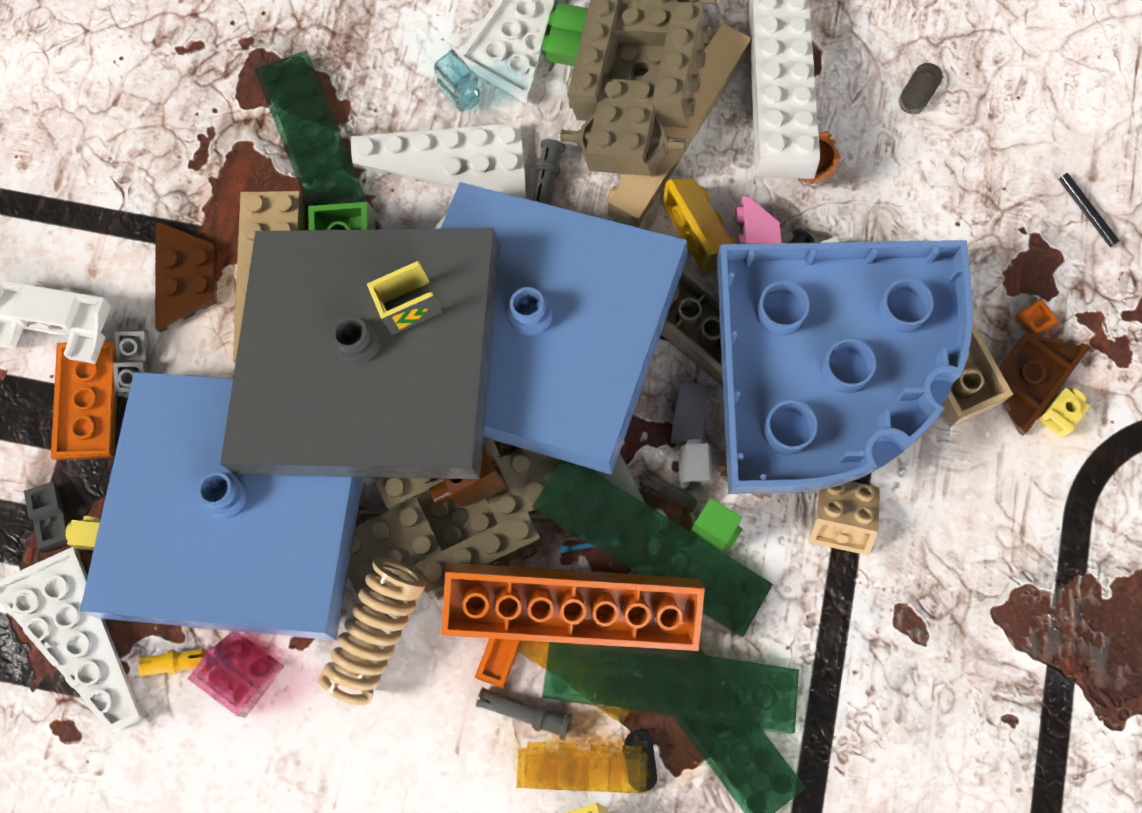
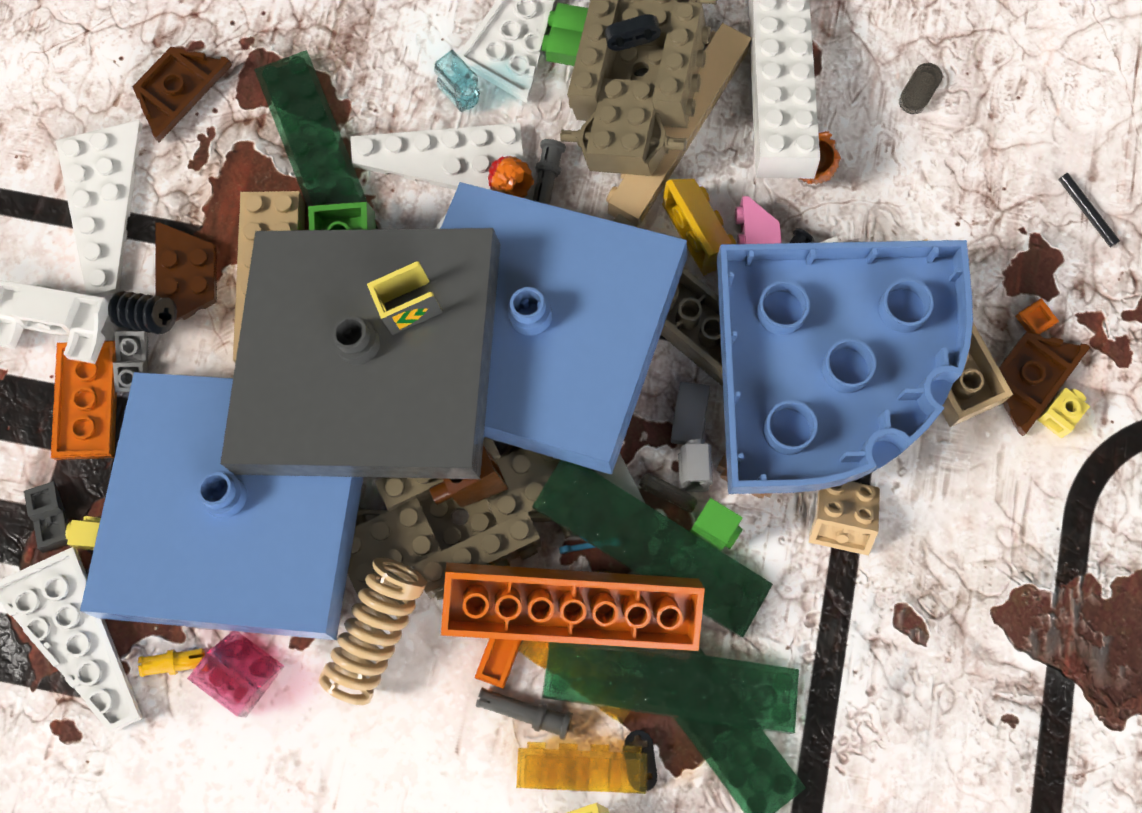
(99, 195): none -> white wing
(142, 312): none -> black piece
(176, 86): none -> reddish brown wing
(510, 176): none -> orange piece
(632, 32): none -> black beam

